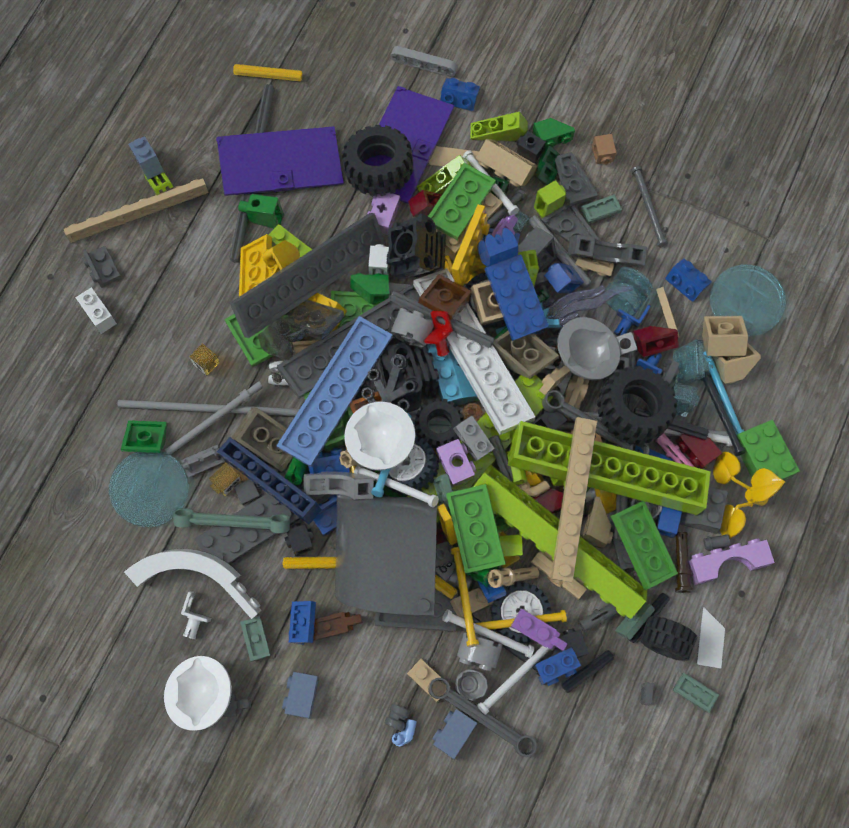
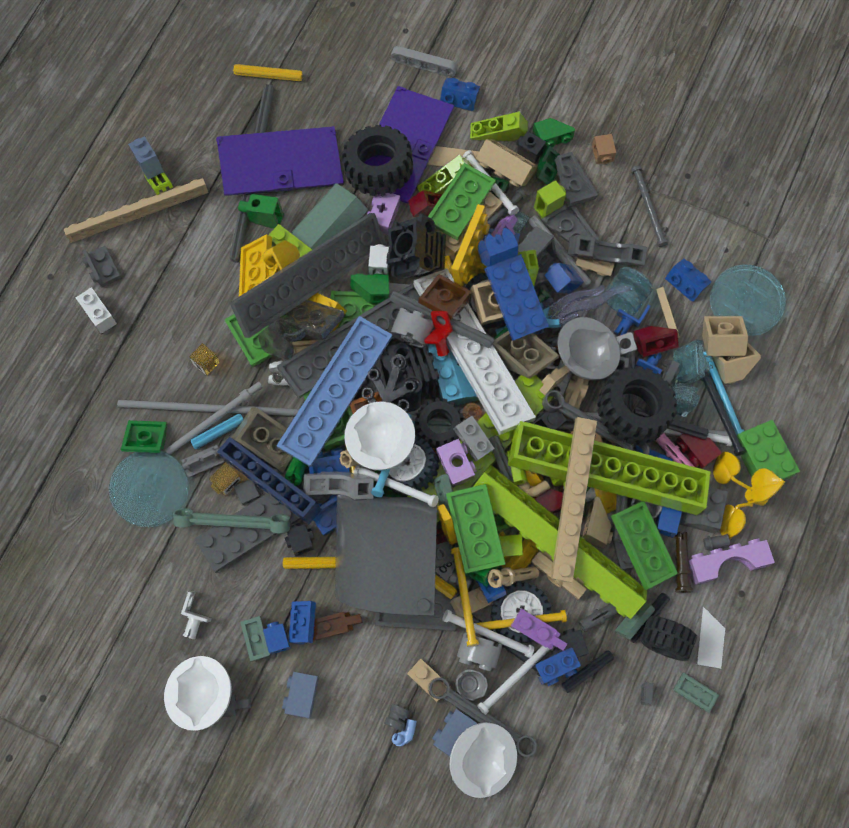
(196, 561): white arch -> none
(217, 431): none -> medium azure axle
(276, 638): none -> blue brick
(329, 217): none -> sand green slope
(483, 760): none -> white piece
(522, 561): none -> yellow tile
(601, 209): sand green plate -> none

